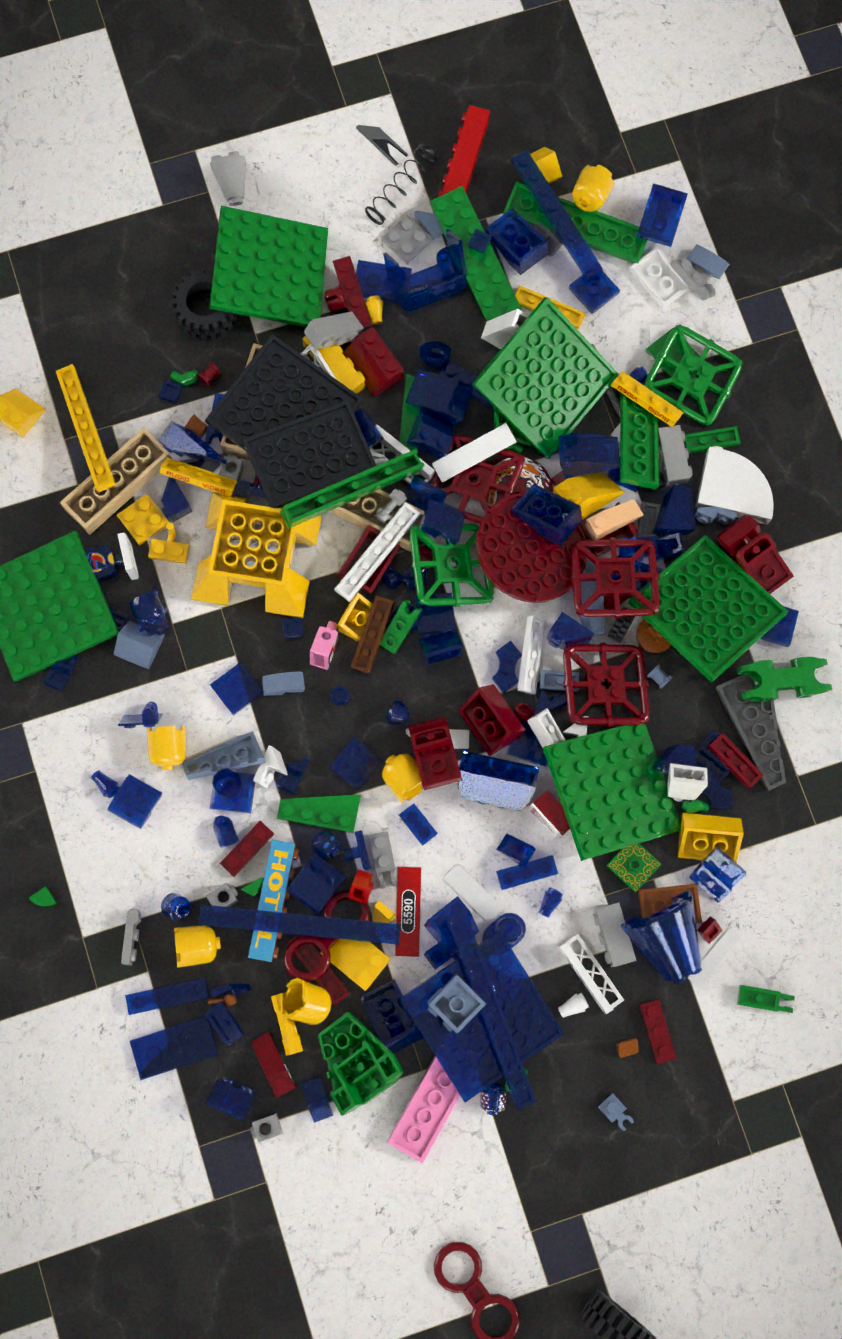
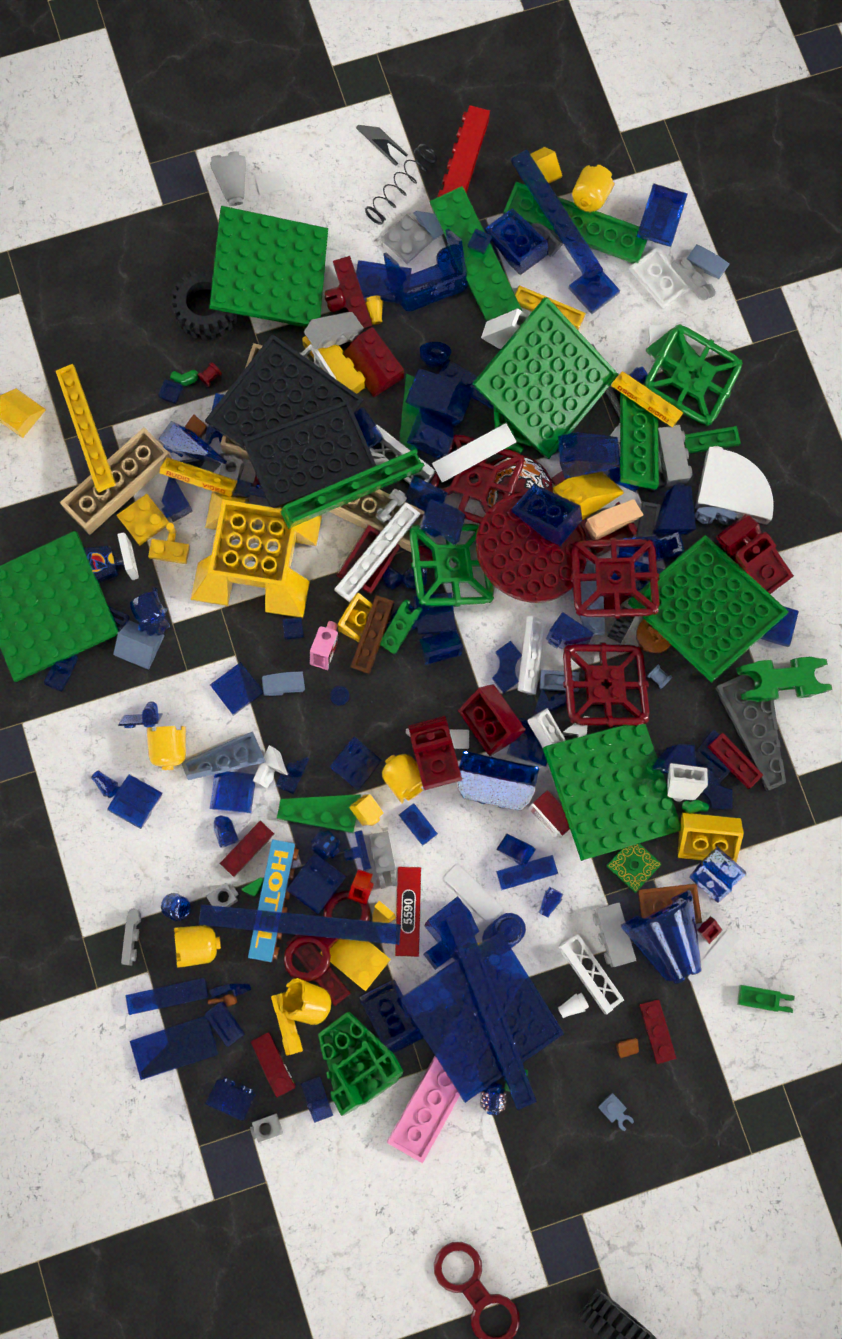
(43, 898): green tile -> none
(227, 784): clear blue hair -> none
(366, 810): none -> yellow brick
(398, 713): clear blue cone -> none
(455, 1004): sand blue plate -> none
(523, 711): dark red tile -> none

